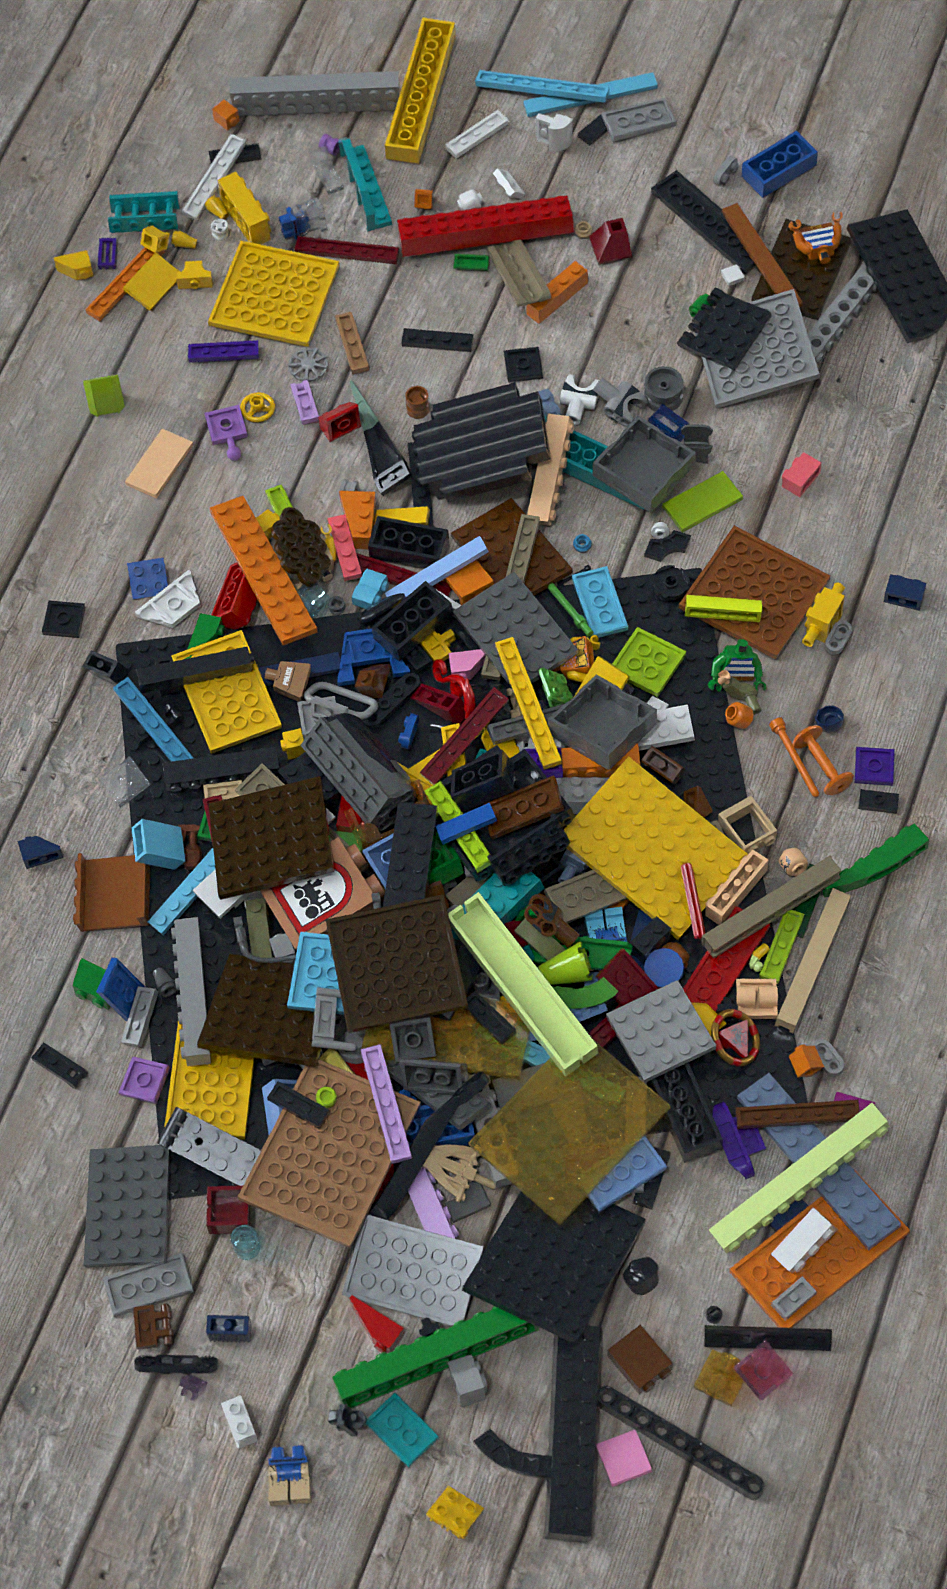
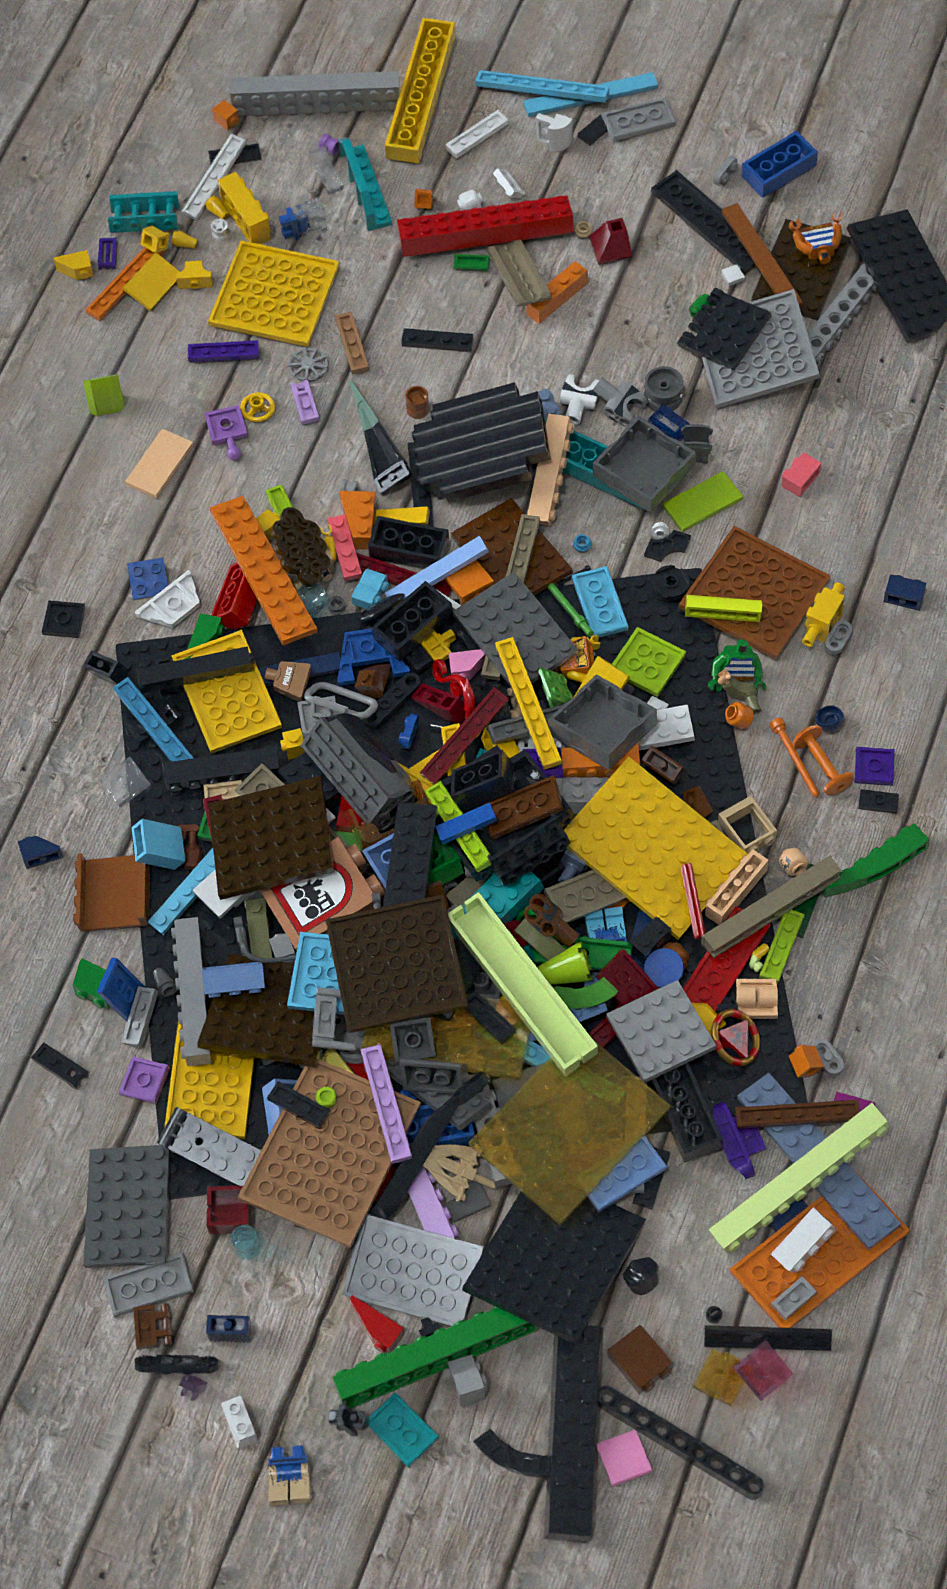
(233, 979): none -> medium blue slope
(340, 421): red slope -> none
(347, 250): dark red tile -> none
(454, 1512): yellow hinge -> none
(523, 364): black tile -> none
(813, 960): tan tile -> none

